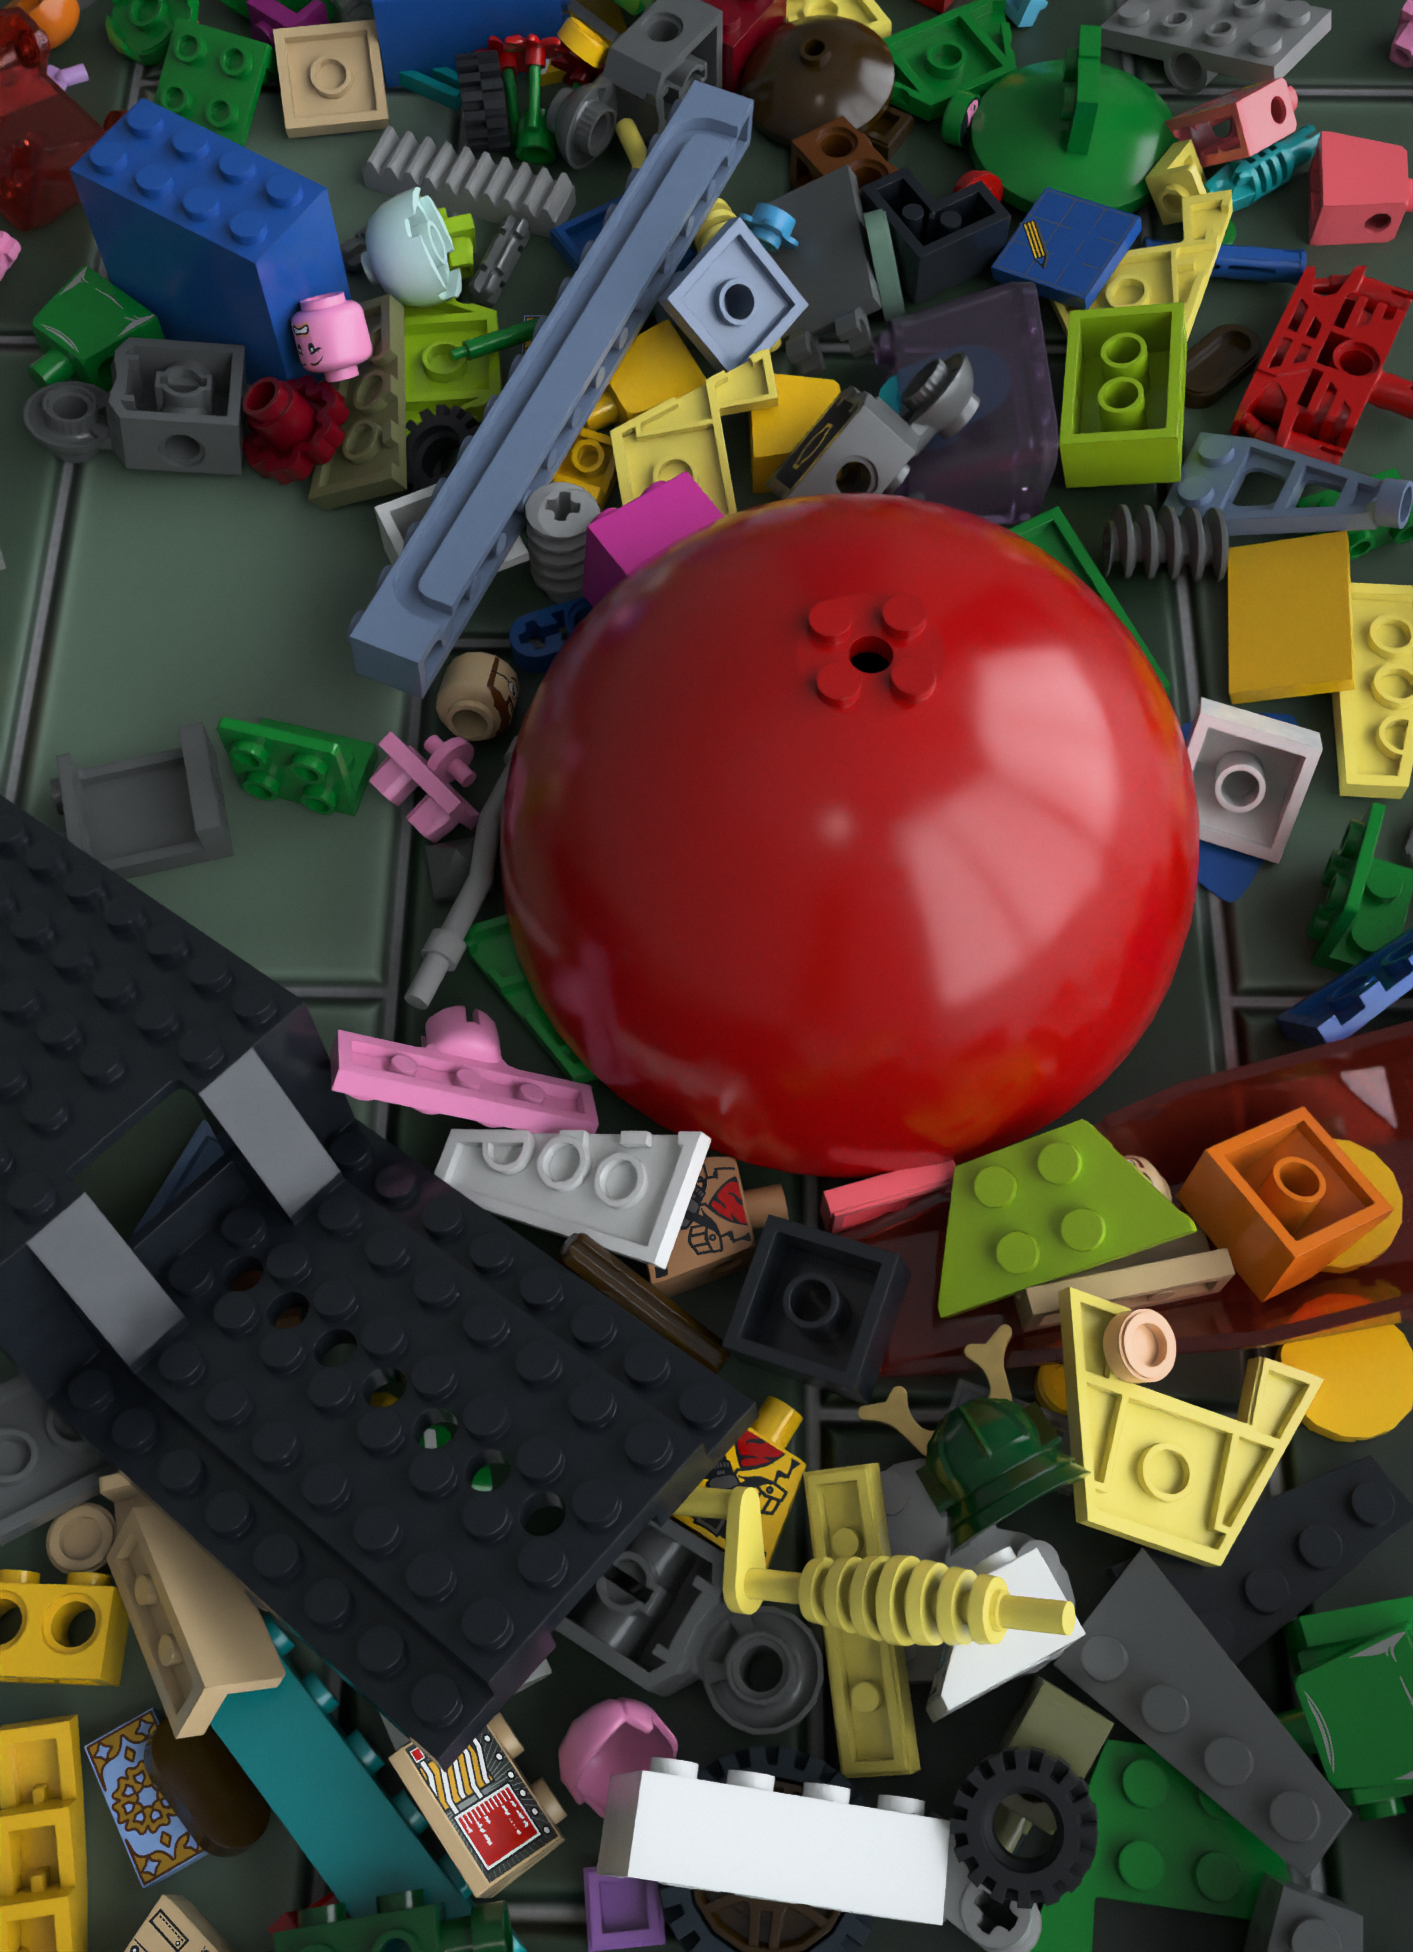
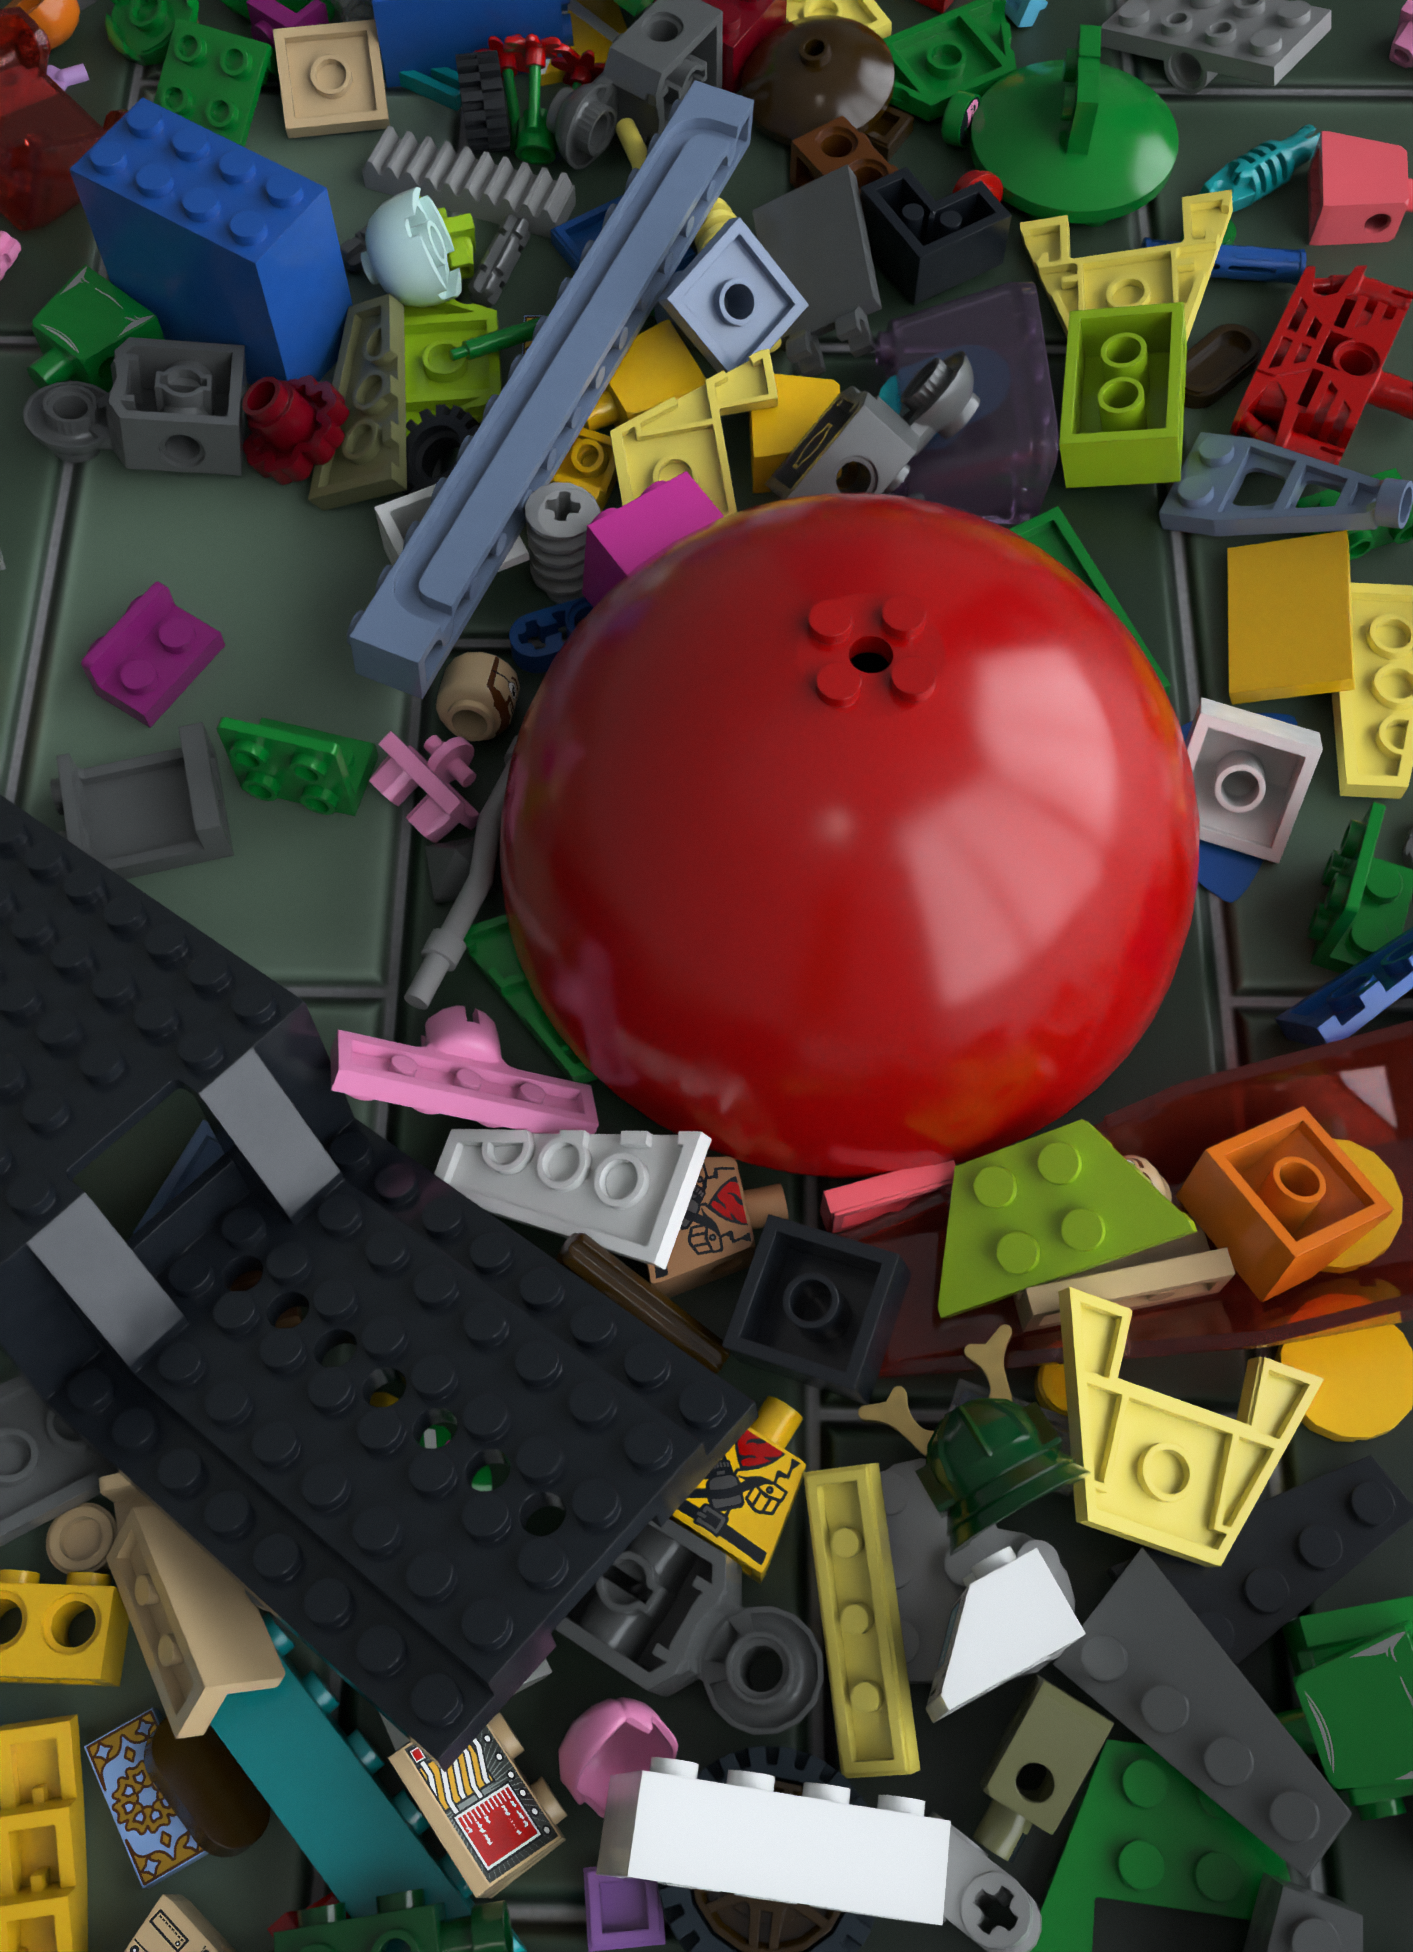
(150, 655): none -> magenta bracket
(331, 336): bright pink head -> none
(583, 42): yellow tile -> none
(771, 227): dark azure plate -> none
(874, 1595): light yellow piece -> none
(884, 264): sand green tile -> none
(989, 1863): black tyre -> none
(1067, 248): blue tile -> none
(1139, 1346): light nougat tile -> none
(1166, 541): dark grey piece -> none
(1175, 177): light yellow bracket -> none
(1257, 117): coral torso -> none

